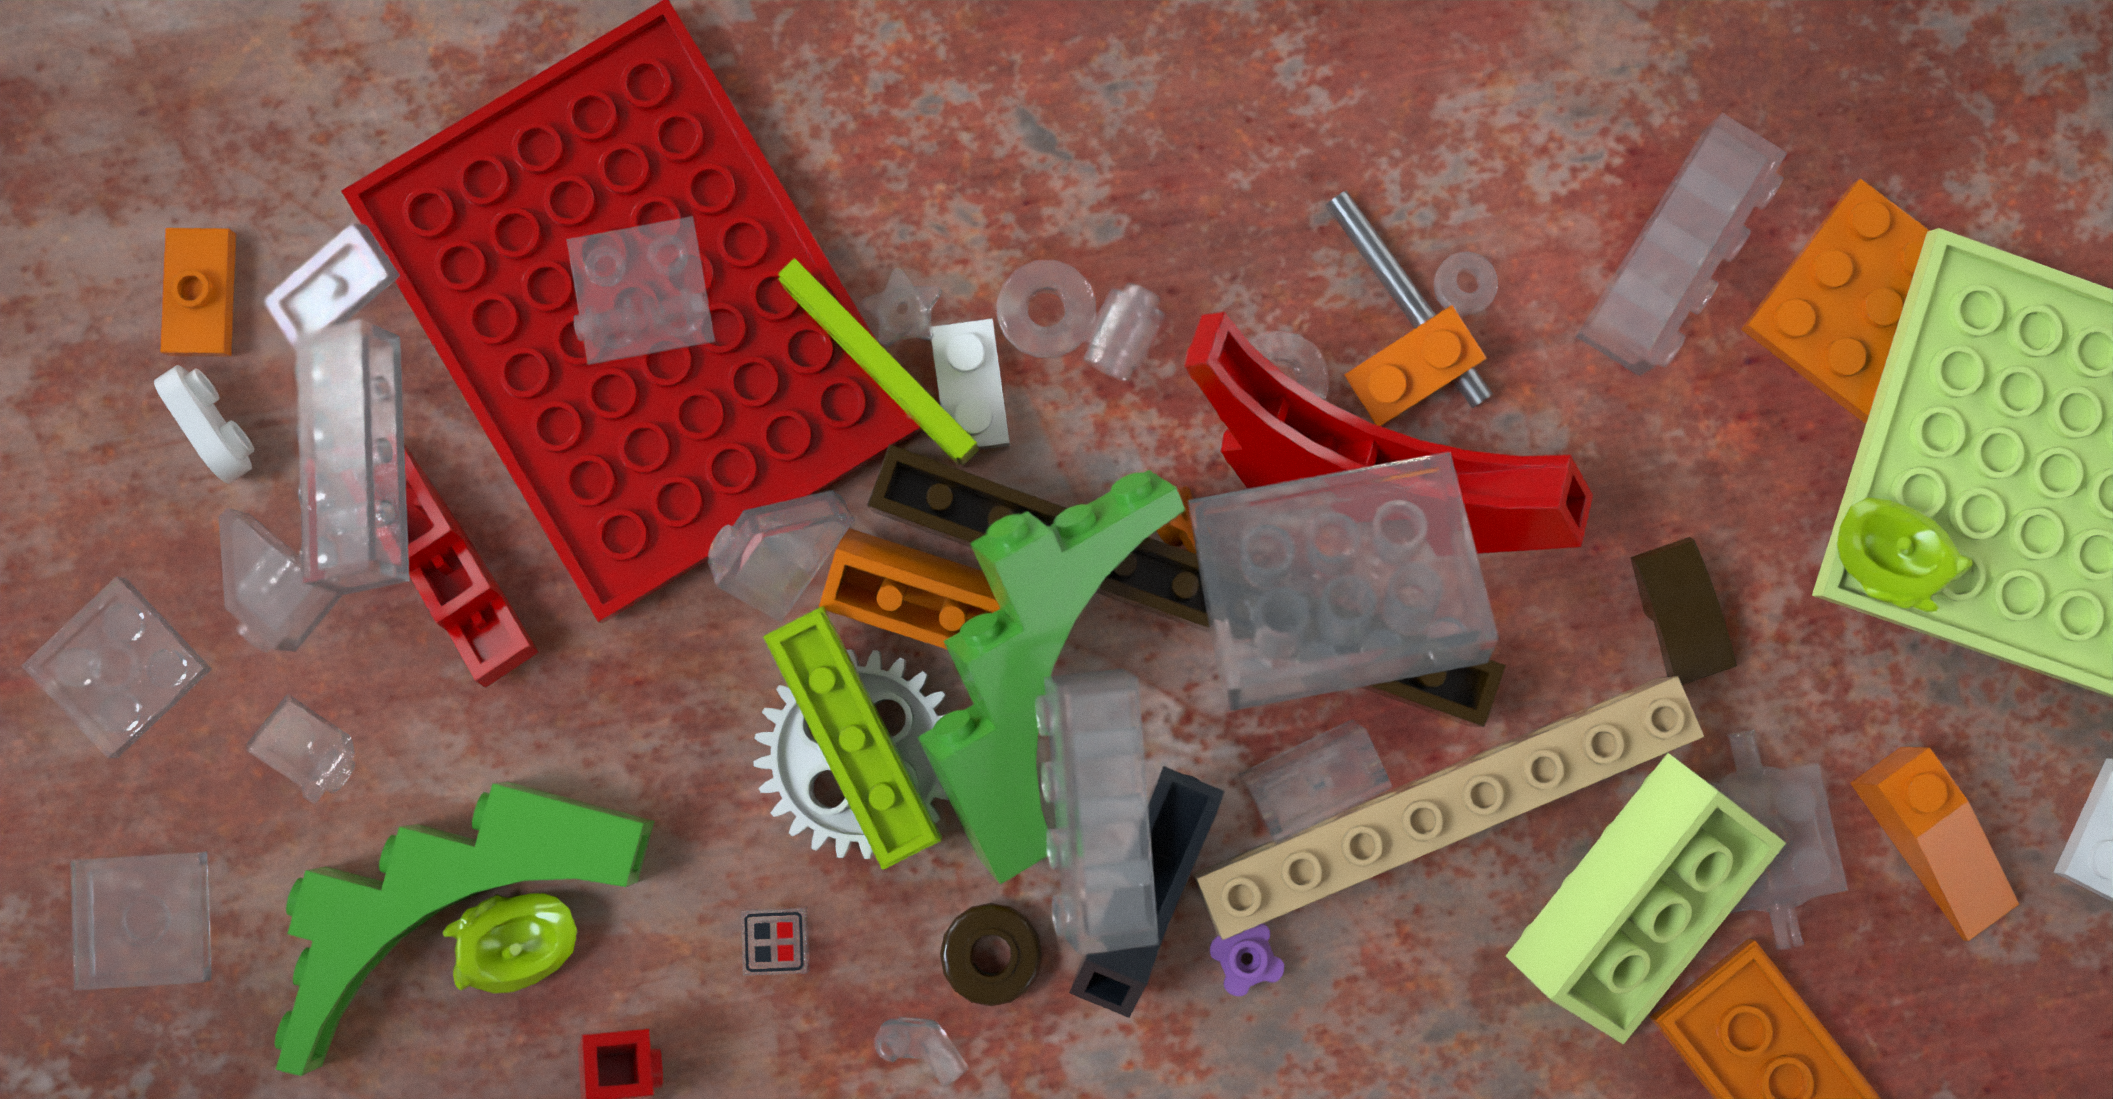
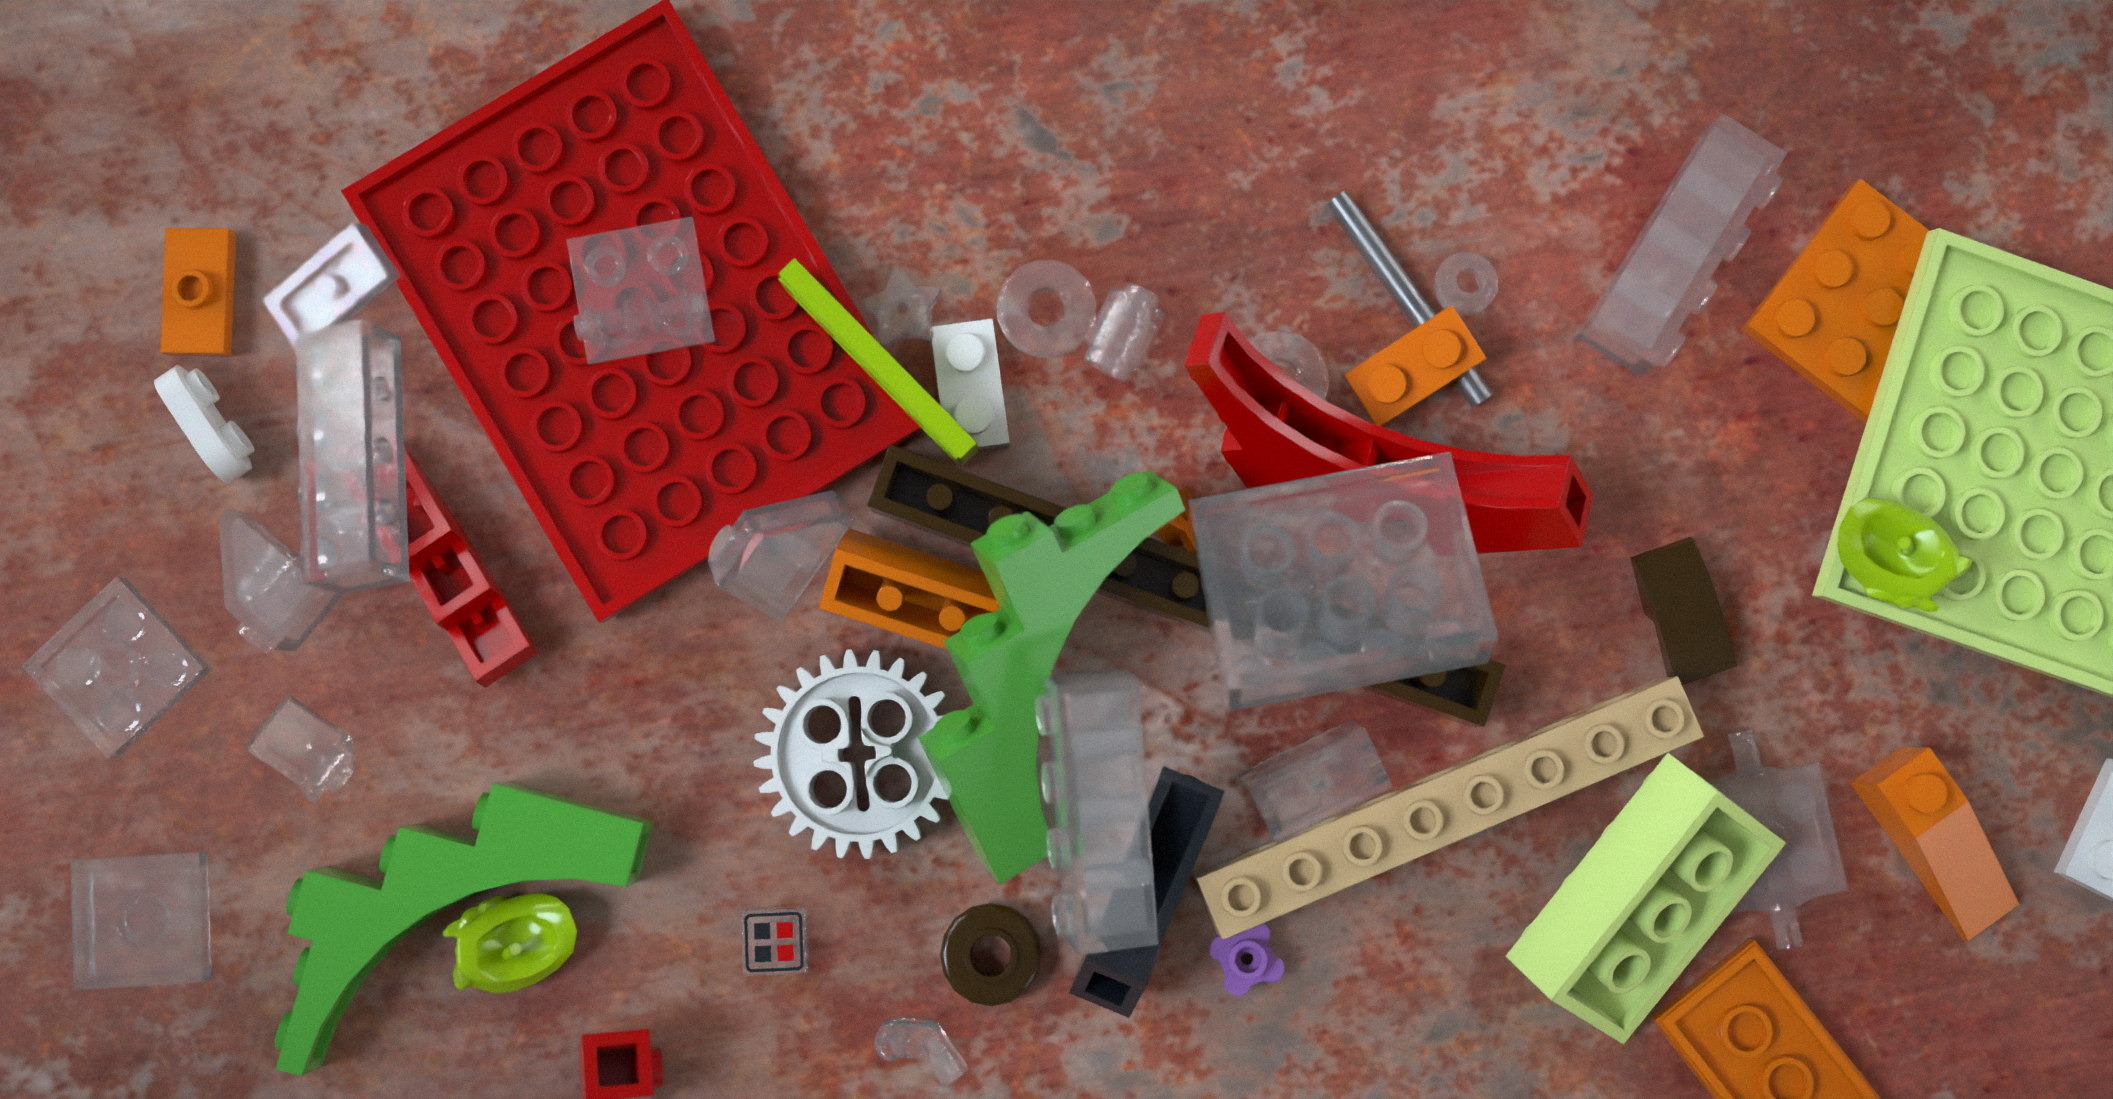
(852, 737): lime tile -> none

